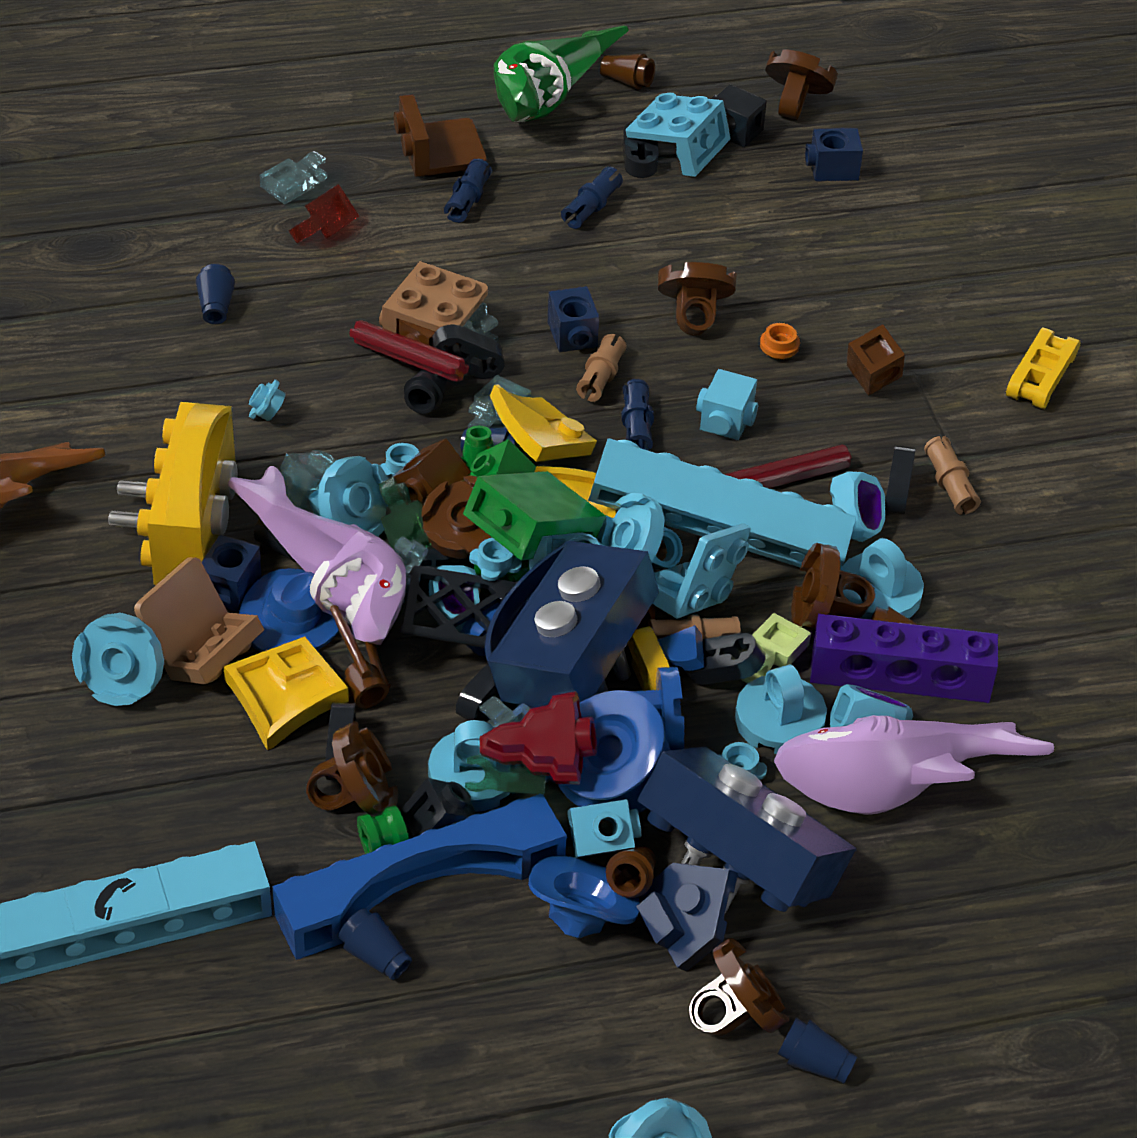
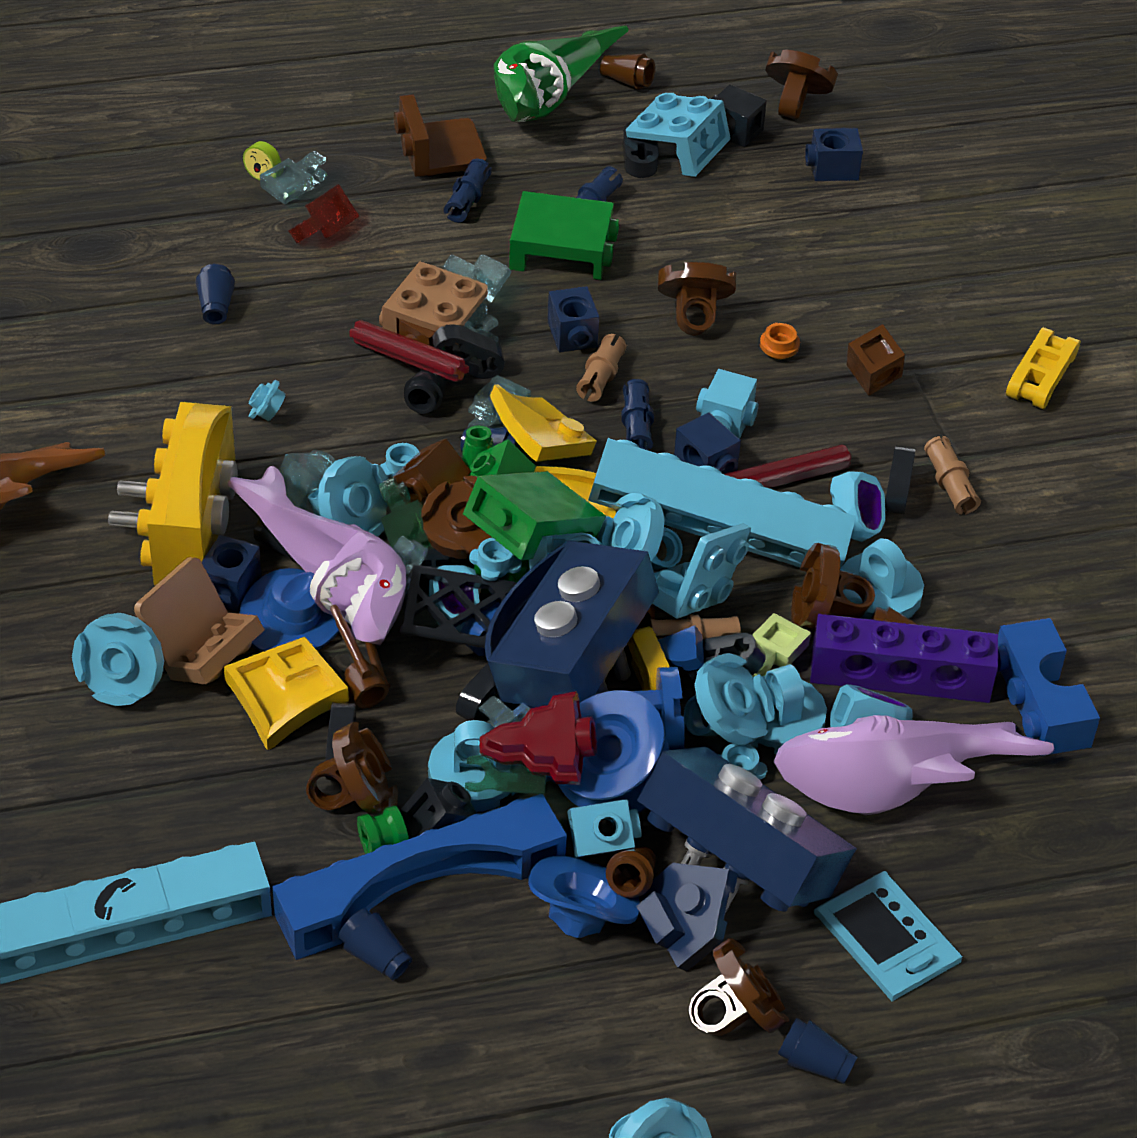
(260, 158): none -> tile
(484, 270): none -> clear light blue bracket
(563, 230): none -> green panel
(707, 443): none -> dark blue brick
(730, 701): none -> medium azure tile
(888, 935): none -> medium azure container
(1031, 658): none -> blue arch

